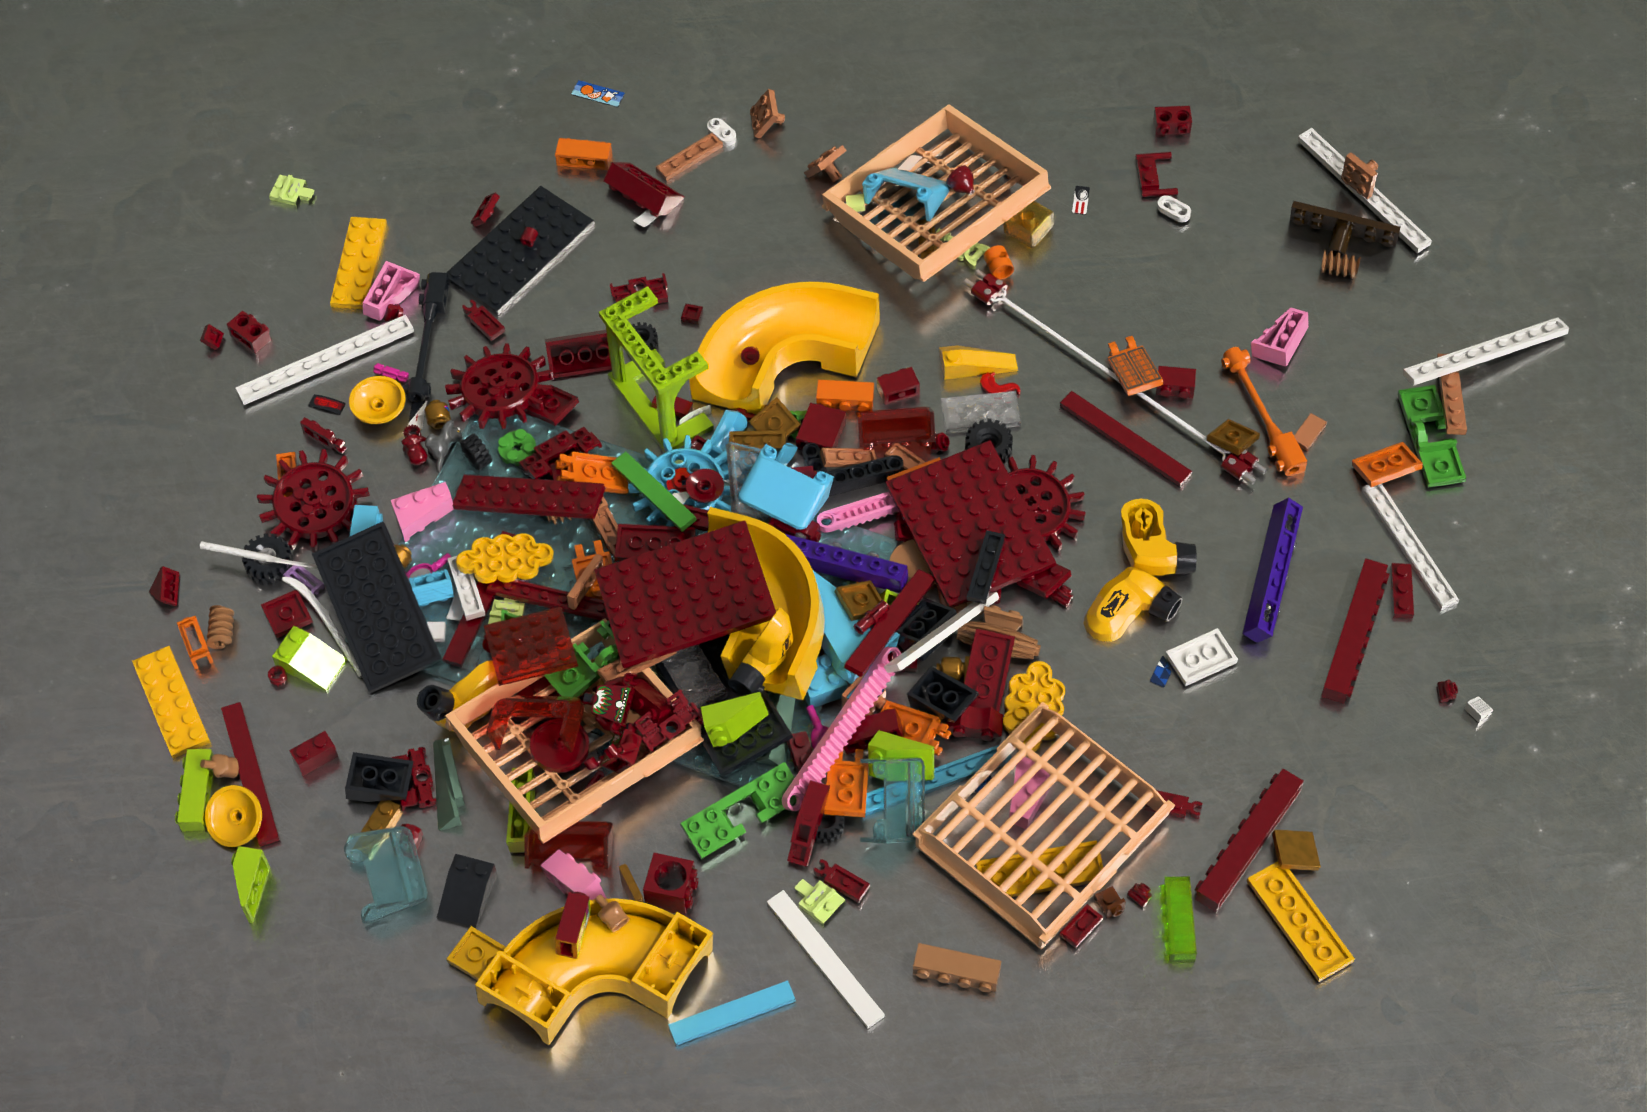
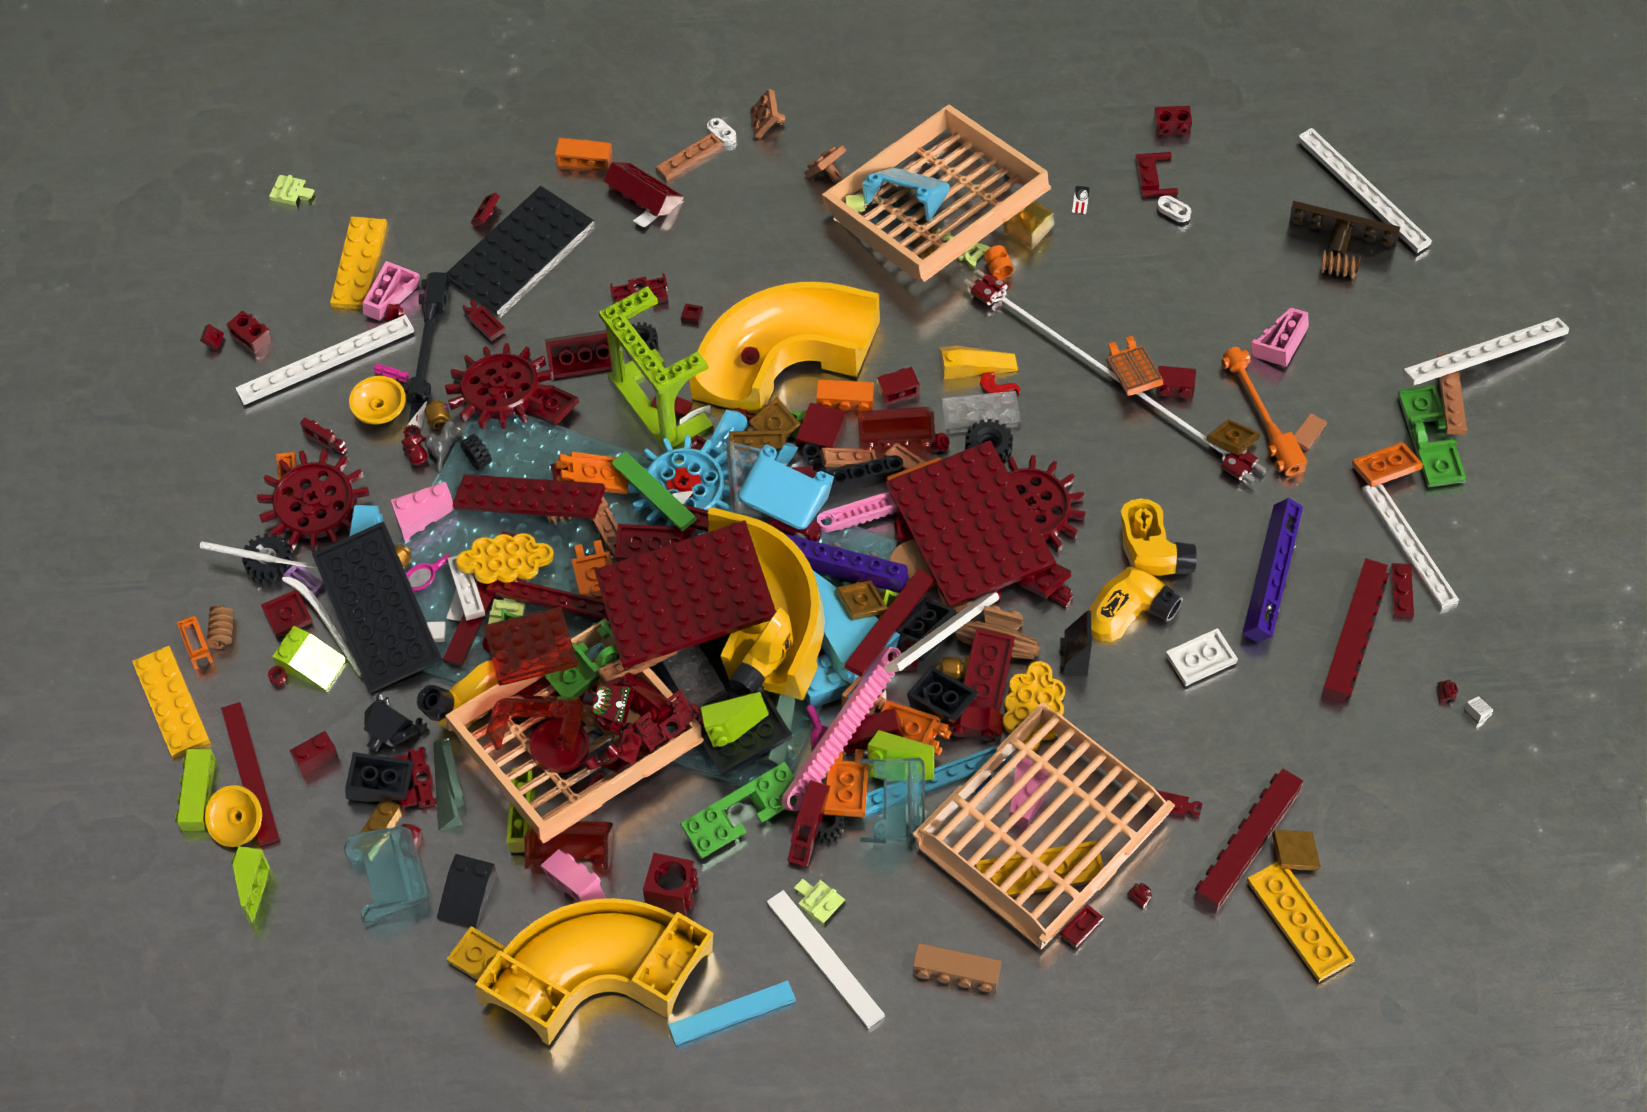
(166, 586): dark red slope -> none
(222, 766): medium nougat piece -> none
(327, 403): sticker -> none
(388, 725): none -> black torso
(432, 587): medium azure brick -> none
(512, 439): bright green plate -> none
(529, 236): dark red hose -> none
(549, 451): dark red bracket -> none
(573, 925): dark red brick -> none
(584, 582): nougat tile -> none
(598, 93): sticker -> none
(611, 914): medium nougat piece -> none
(629, 884): pearl gold tile -> none
(704, 479): dark red dish -> none
(799, 749): dark red plate -> none
(843, 881): dark red plate -> none
(871, 617): dark red pin -> none
(910, 162): white sticker -> none
(961, 180): dark red helmet -> none
(986, 567): black plate -> none
(1077, 646): none -> black slope
(1110, 902): reddish brown bracket -> none
(1126, 438): dark red tile -> none
(1161, 673): dark blue sticker -> none
(1179, 919): clear neon green brick -> none
(1360, 175): nougat plate -> none

